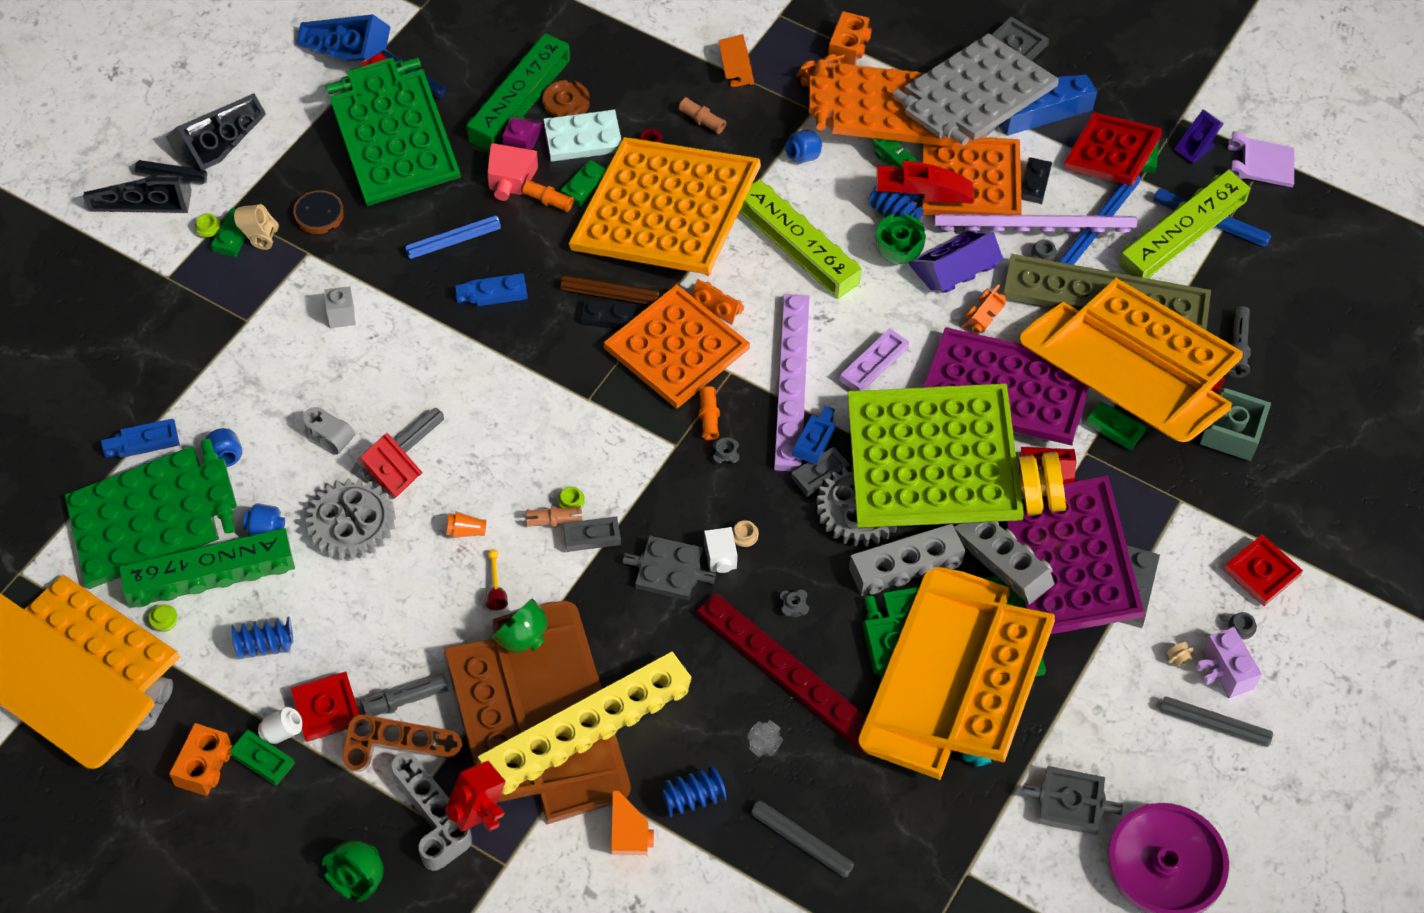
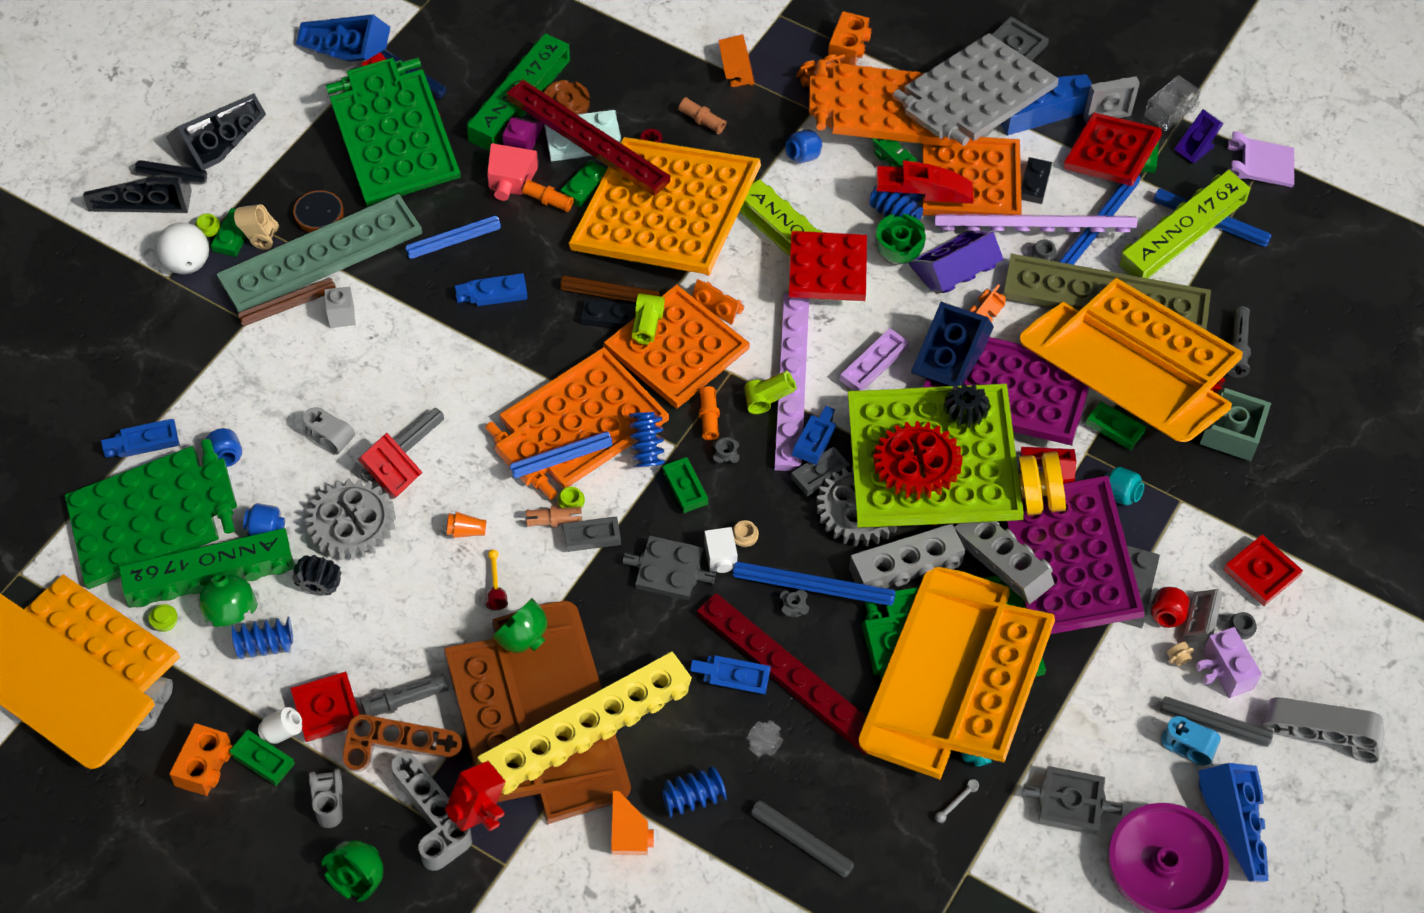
(182, 248): none -> white piece
(226, 600): none -> green cylinder
(285, 302): none -> reddish brown axle
(317, 575): none -> black gear
(319, 253): none -> sand green plate
(327, 792): none -> light grey piece
(560, 454): none -> axle
(574, 406): none -> orange plate
(589, 137): none -> dark red plate
(646, 439): none -> blue piece
(647, 312): none -> lime piece
(685, 485): none -> green plate
(733, 673): none -> blue hinge
(762, 393): none -> lime piece
(814, 583): none -> blue axle
(828, 266): none -> red plate
(896, 458): none -> red gear
(952, 345): none -> dark blue slope
(966, 405): none -> black gear
(972, 786): none -> light grey hinge
(1112, 98): none -> light grey plate
(1125, 485): none -> teal head
(1170, 607): none -> red head
(1172, 103): none -> clear brick
(1192, 741): none -> dark azure piece
(1202, 615): none -> light grey plate
(1234, 800): none -> blue wedge
(1328, 724): none -> light grey beam

